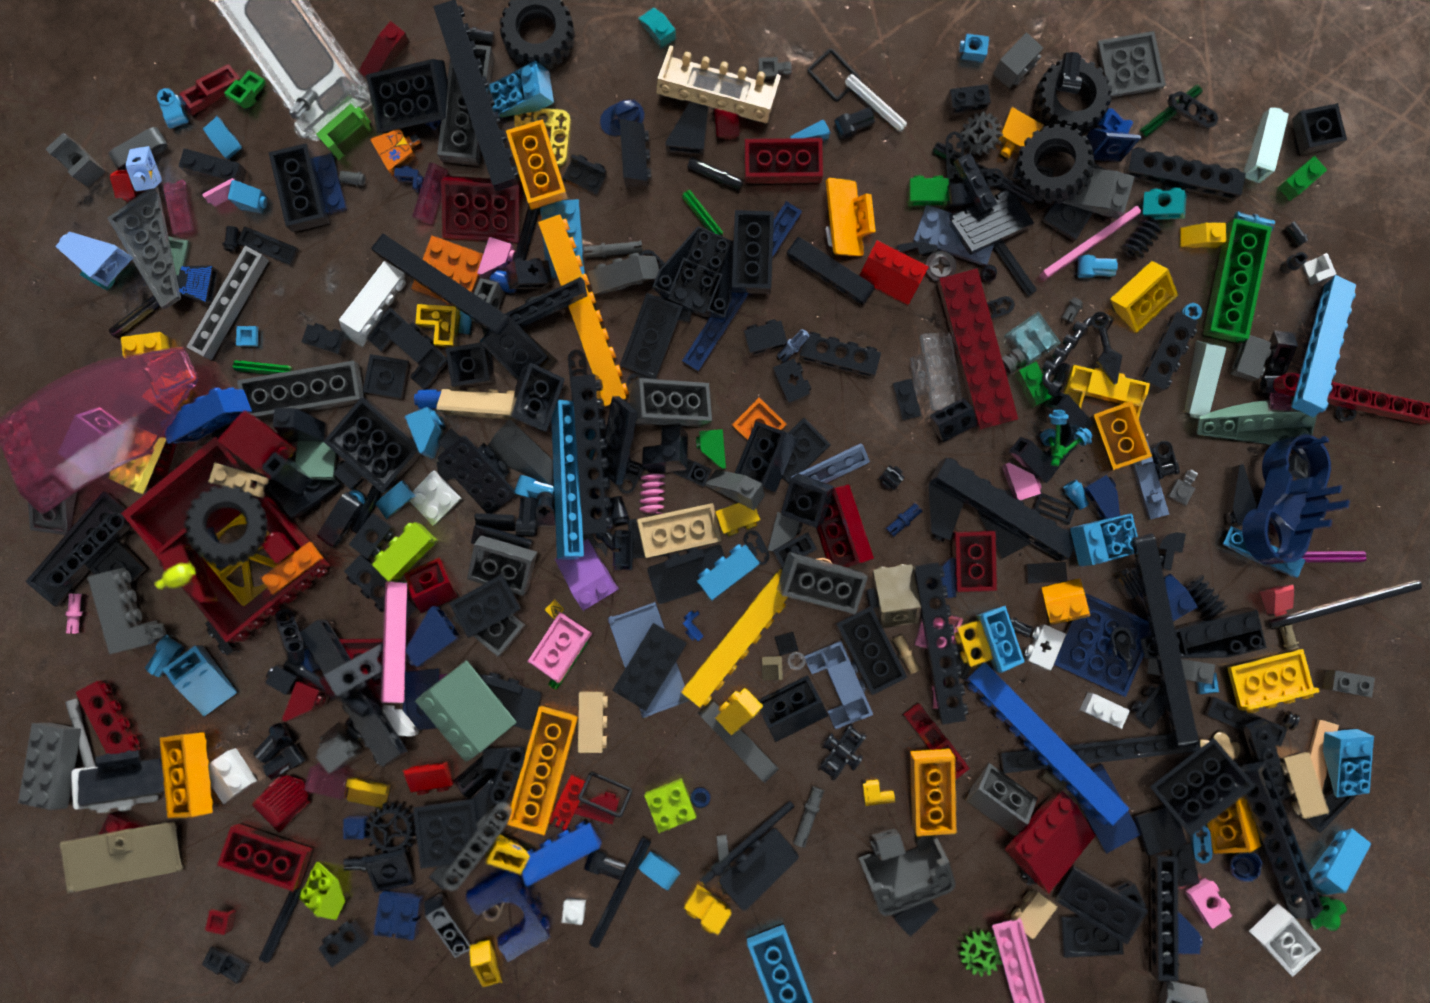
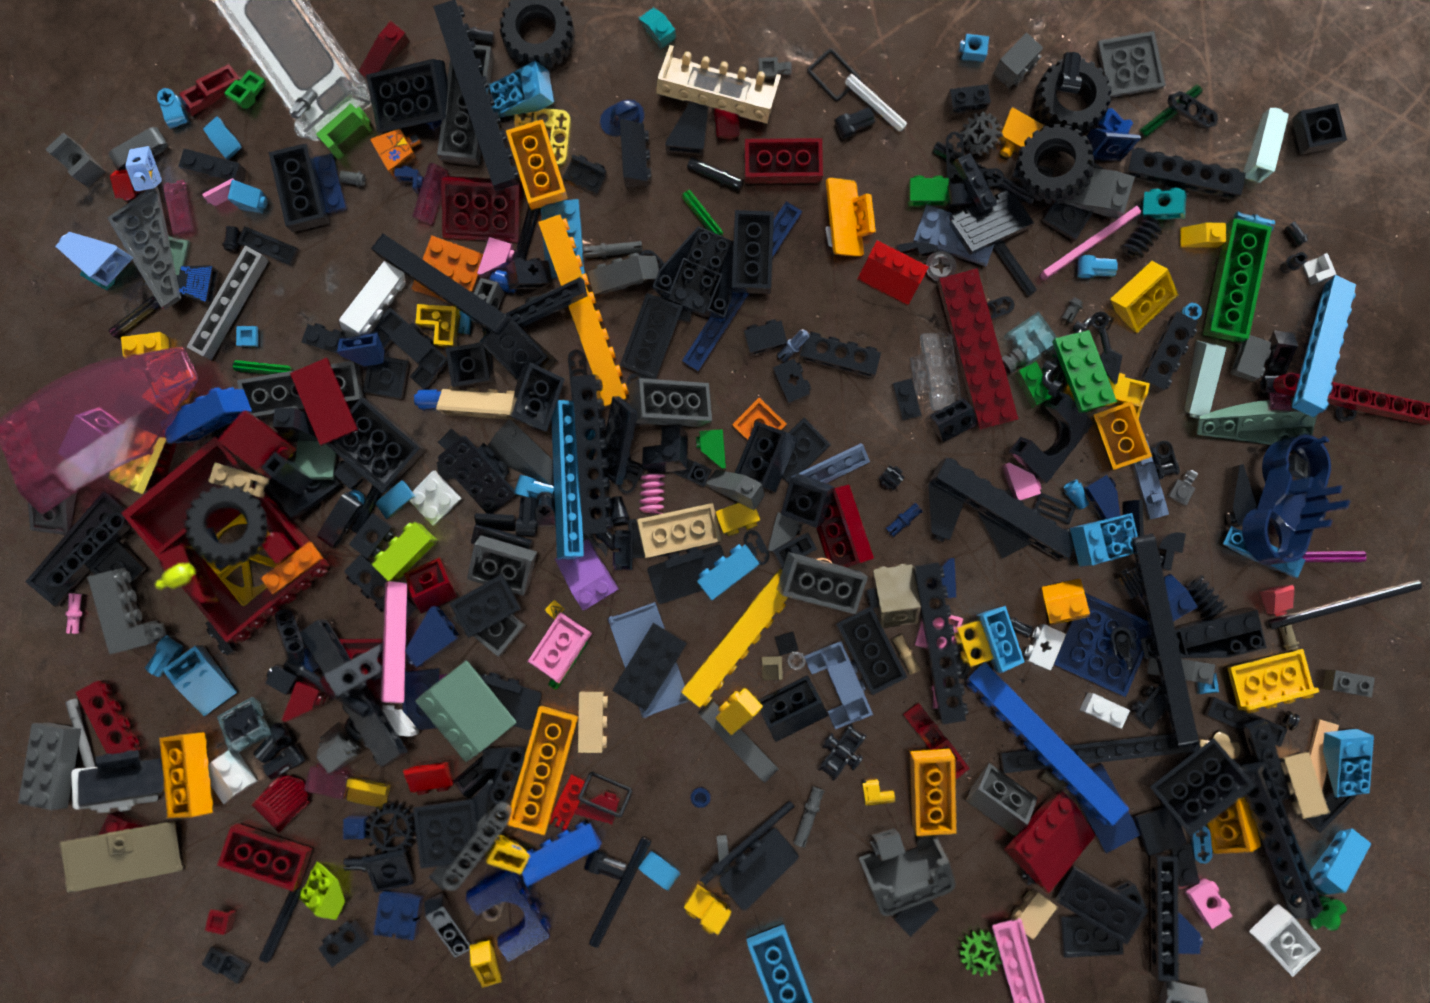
(243, 725): none -> piece
(324, 401): none -> dark red tile
(362, 349): none -> dark blue slope
(426, 430): dark azure slope -> none
(574, 911): white brick -> none
(670, 805): lime brick -> none
(692, 631): blue bracket -> none
(817, 130): dark azure slope -> none
(830, 271): black beam -> none
(975, 560): dark red brick -> none
(987, 271): black hinge -> none
(1046, 572): black tile -> none
(1052, 438): plant -> none
(1084, 371): none -> green plate
(1136, 508): none -> black slope
(1246, 866): dark blue hair -> none
(1302, 178): green brick -> none

